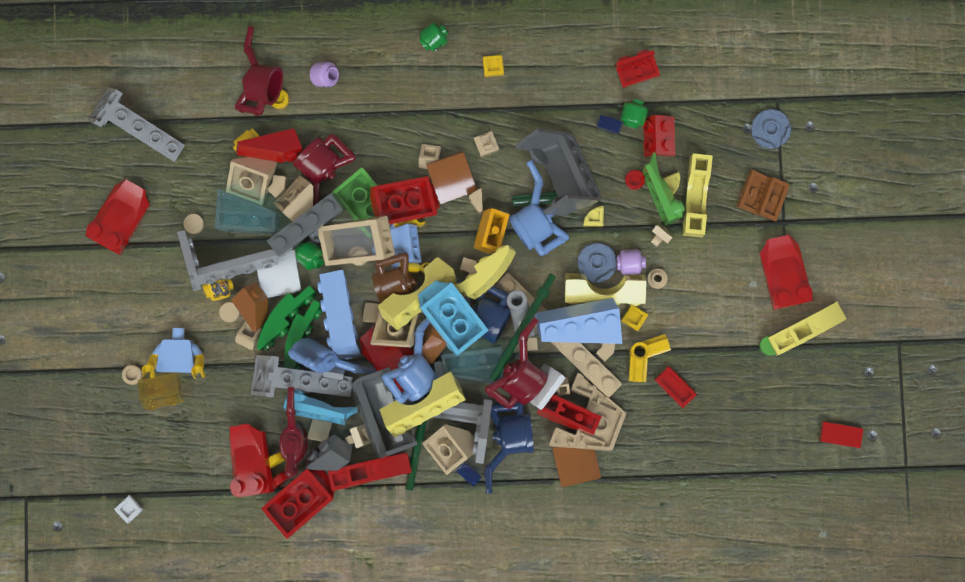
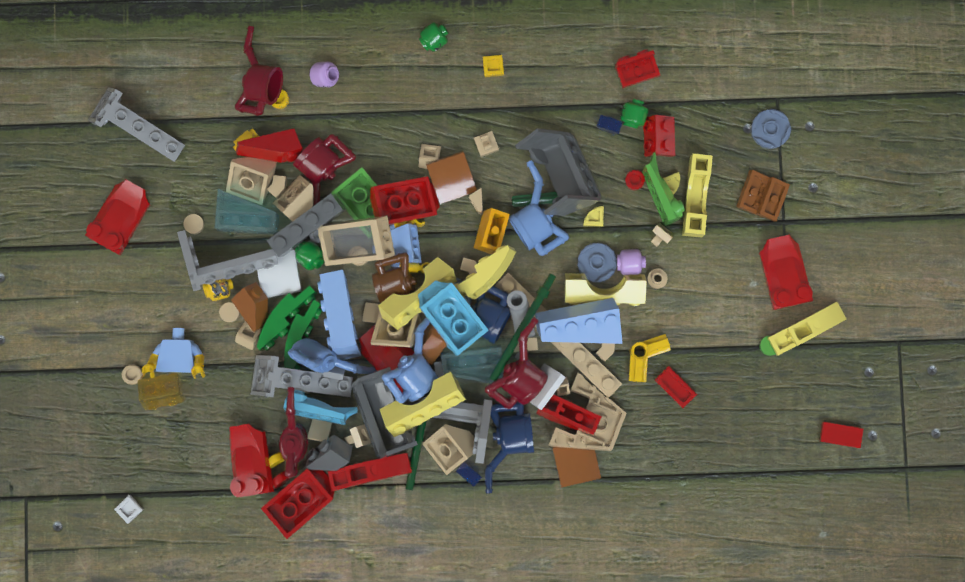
(634, 317): yellow tile -> none

